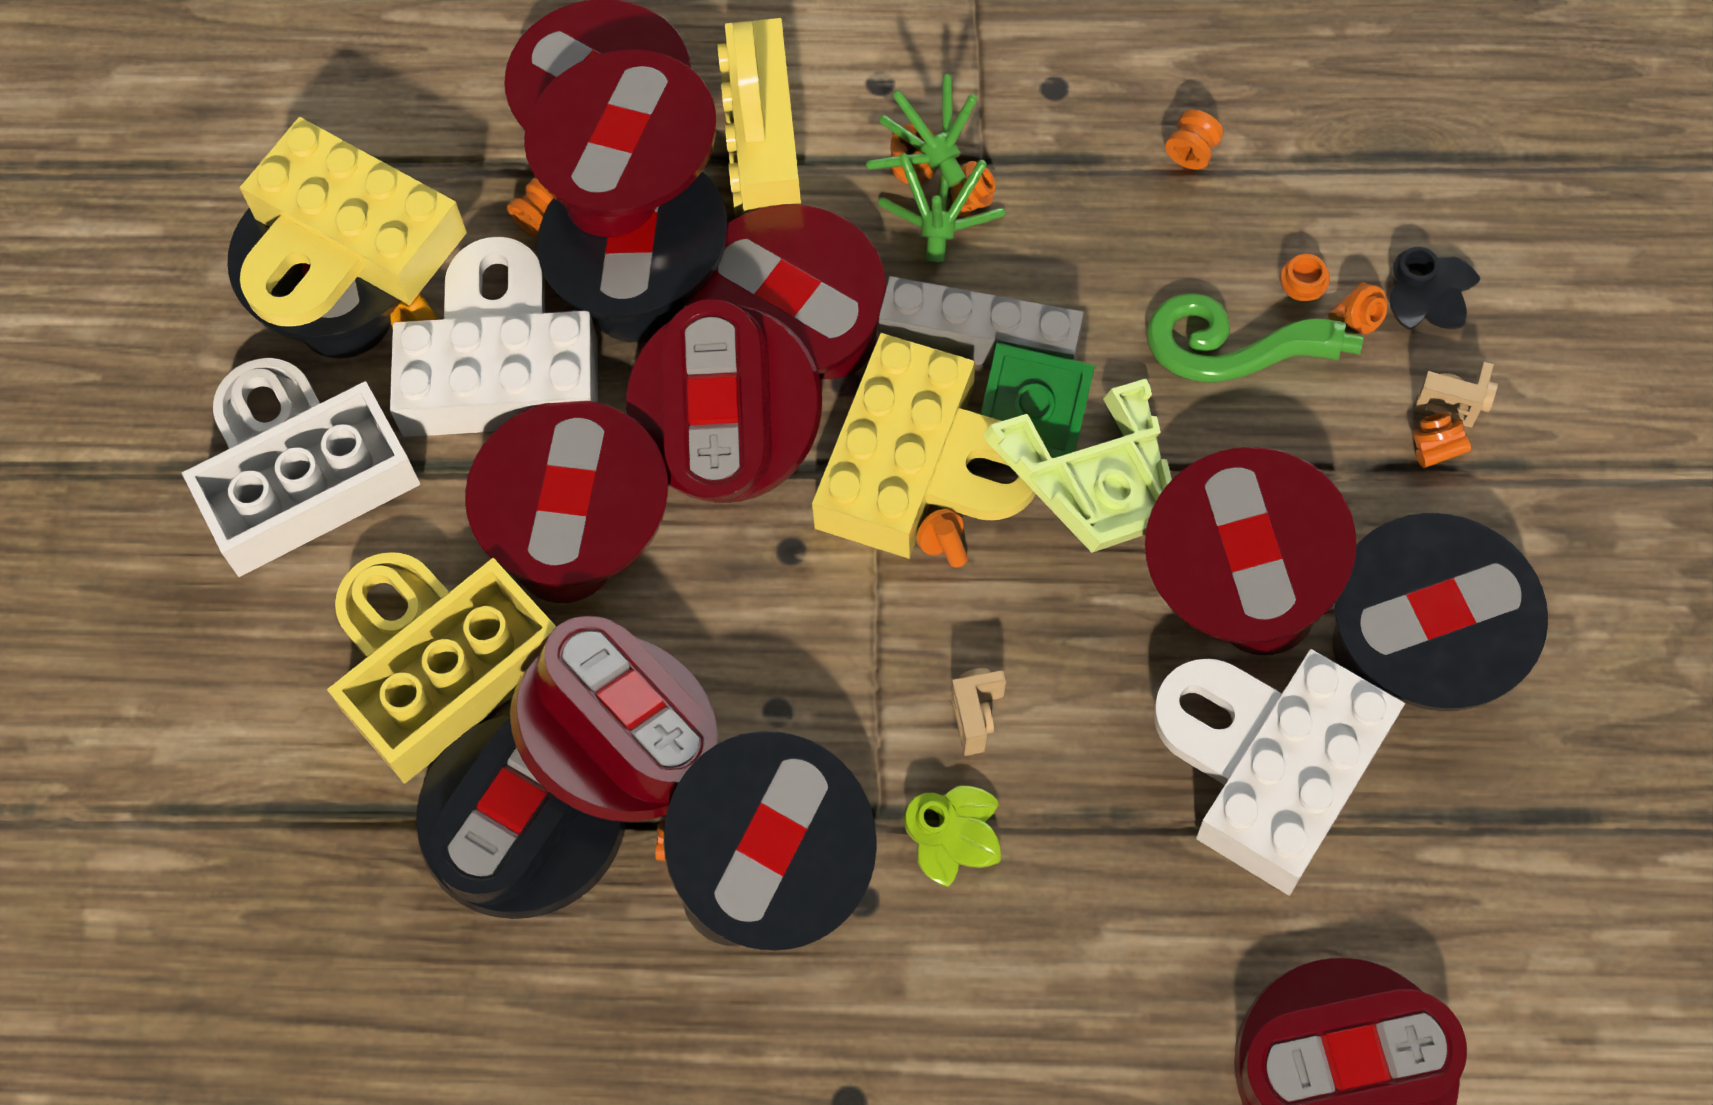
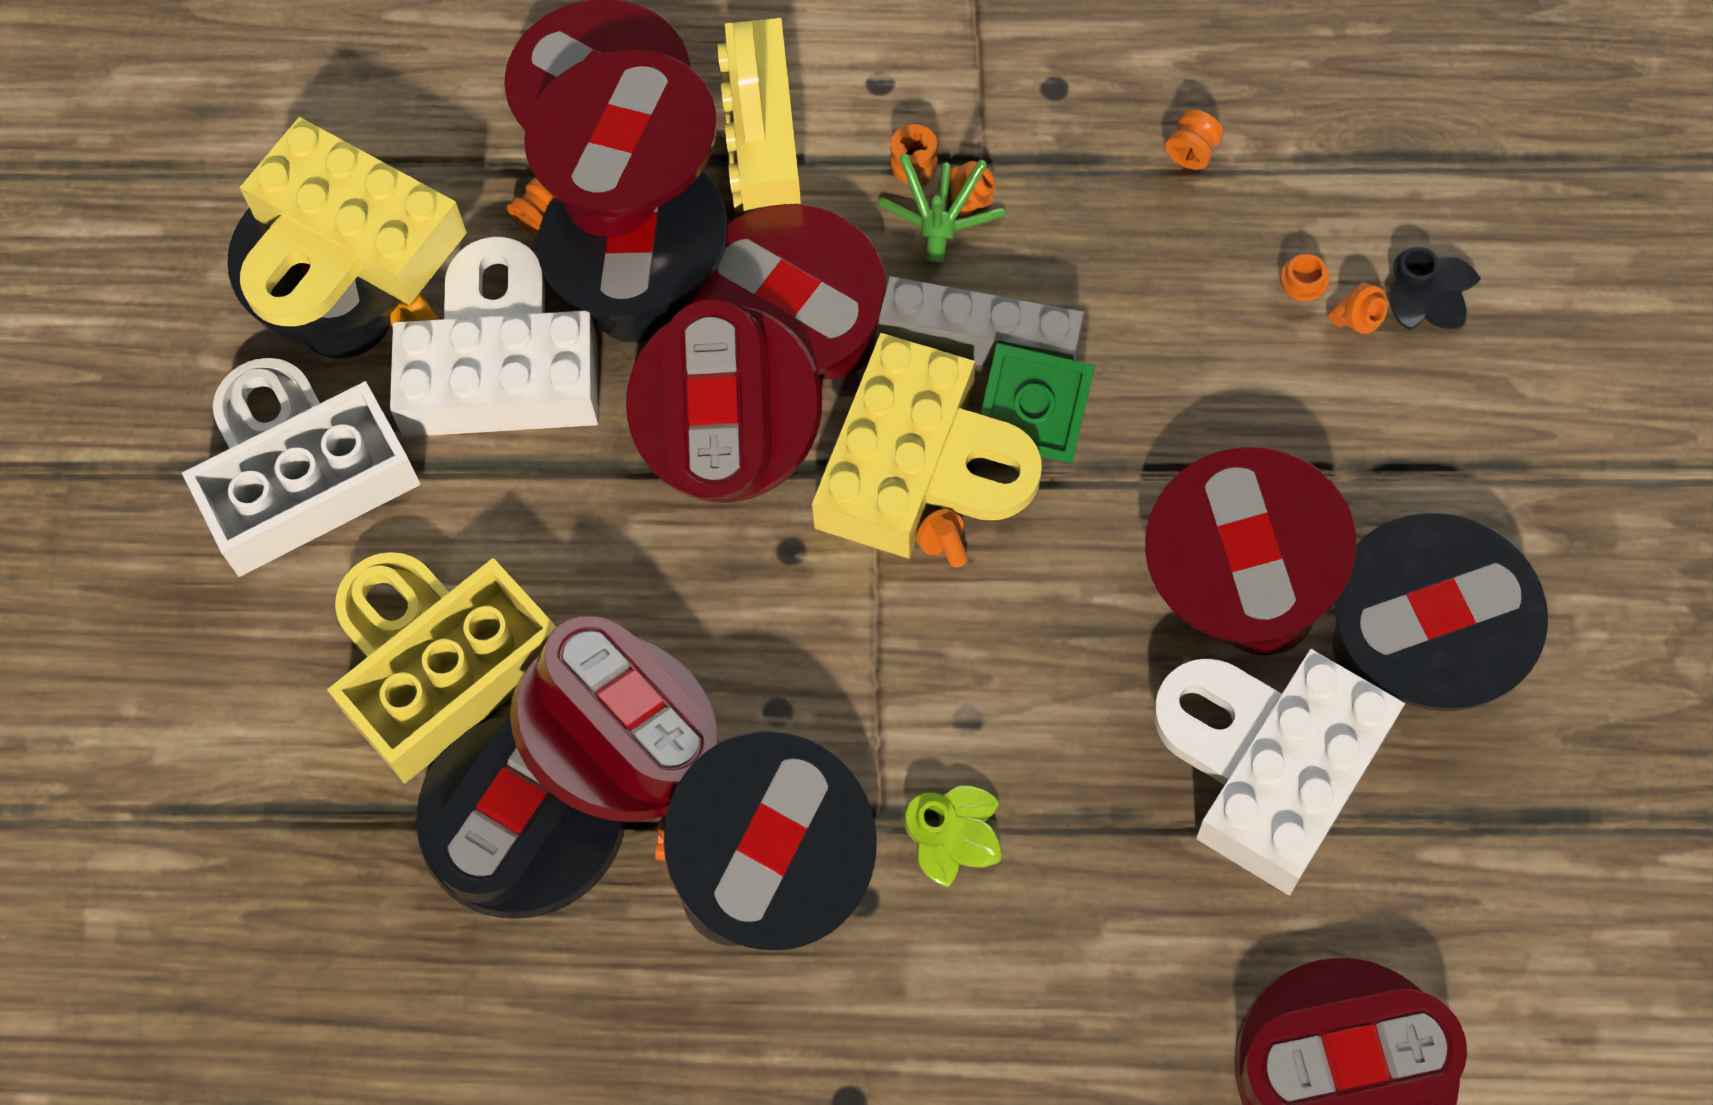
(567, 497): dark red piece -> none
(937, 150): bright green plant -> none
(975, 718): tan bracket -> none
(1099, 490): yellowish green wing -> none
(1302, 338): bright green plant -> none
(1440, 439): orange plate -> none
(1455, 396): tan bracket -> none

